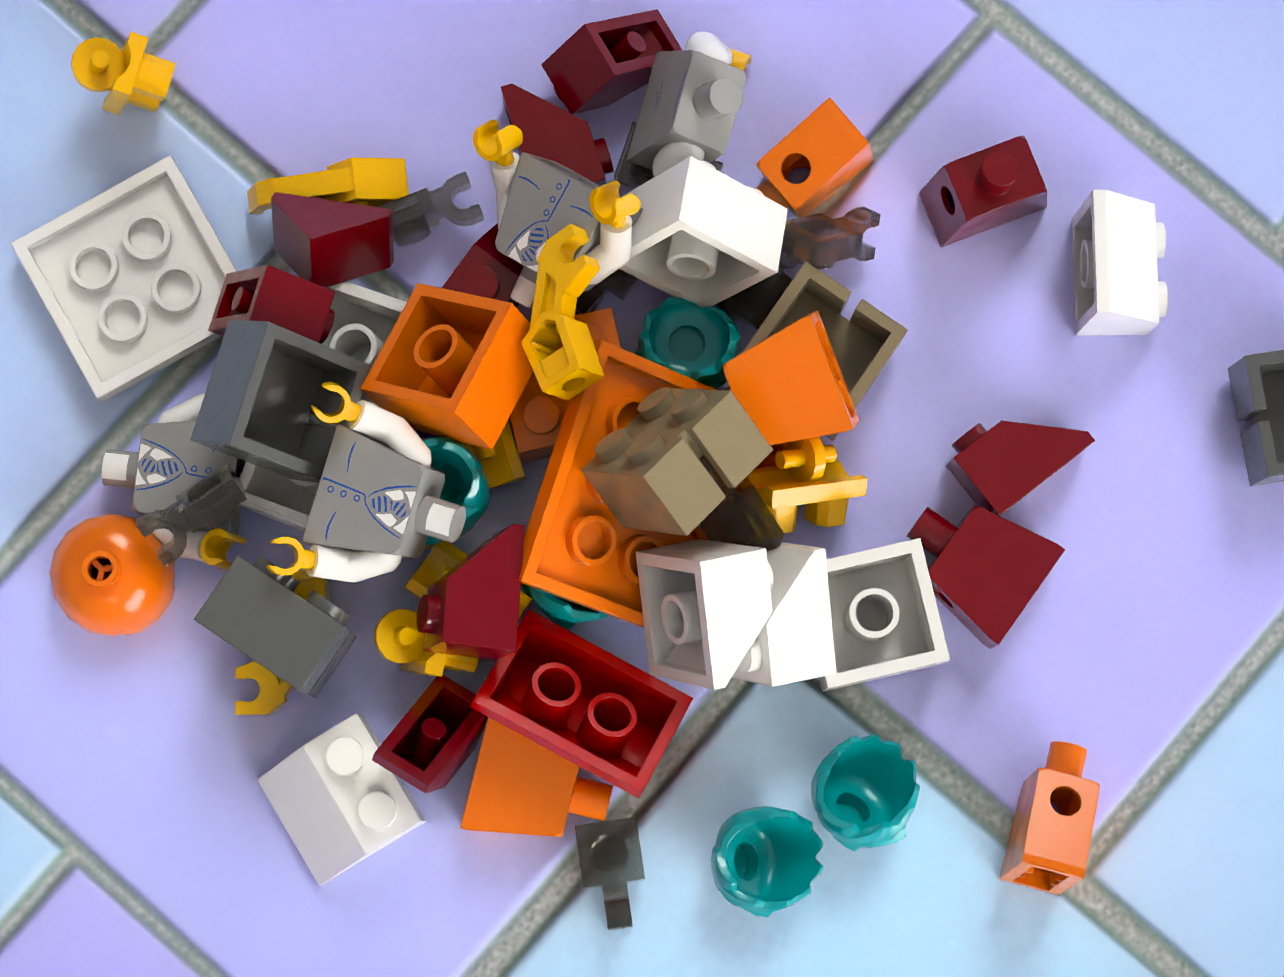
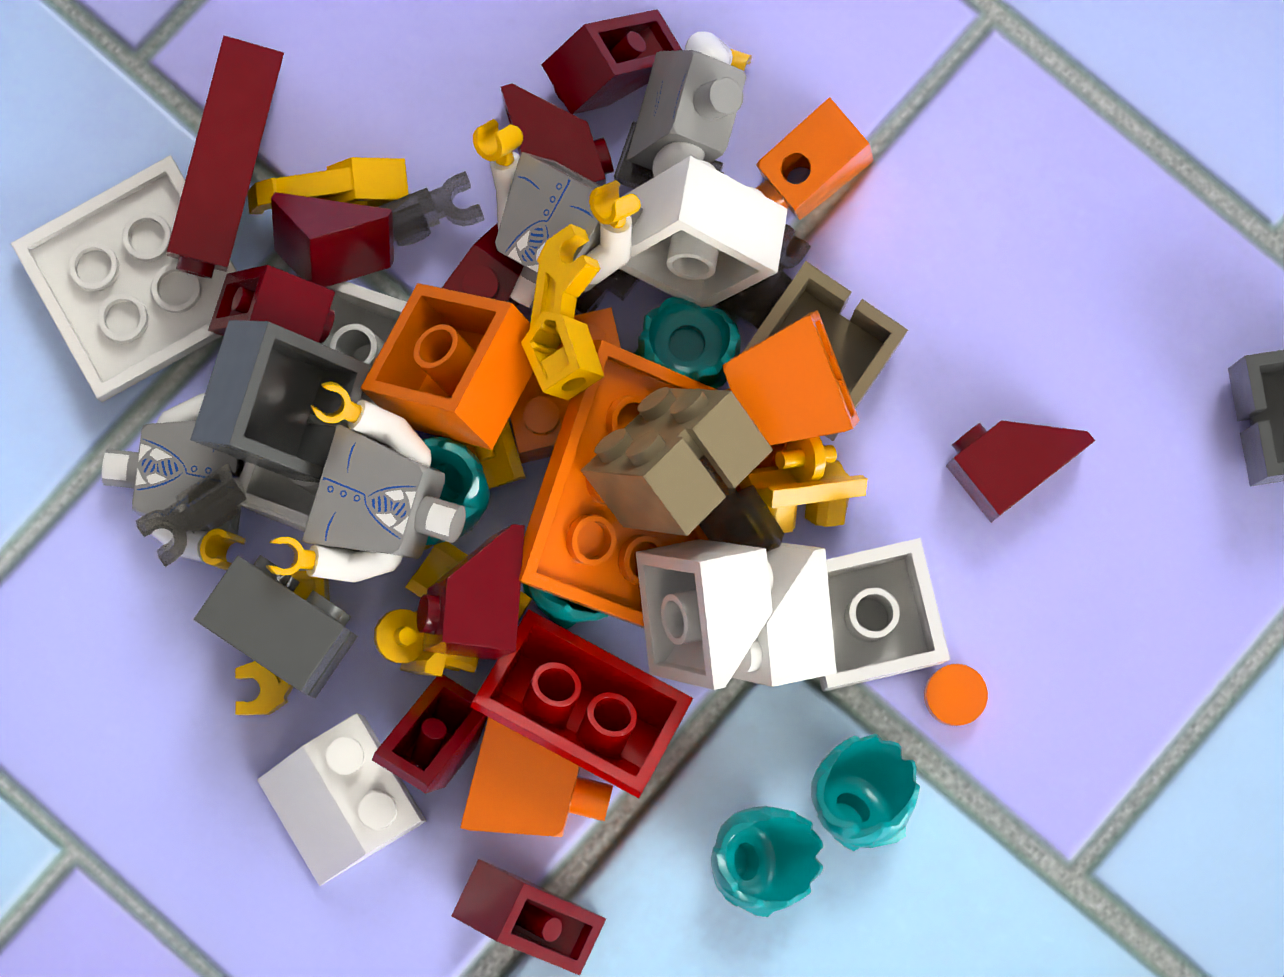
(126, 73): yellow hips -> none
(134, 591): orange cylinder -> none
(224, 157): none -> dark red slope
(528, 917): none -> dark red slope
(610, 860): clear smoke plate -> none
(828, 240): clear smoke plate -> none
(955, 695): none -> orange tile
(984, 568): dark red torso -> none
(986, 190): dark red torso -> none
(1048, 847): orange torso -> none
(1117, 266): white slope -> none

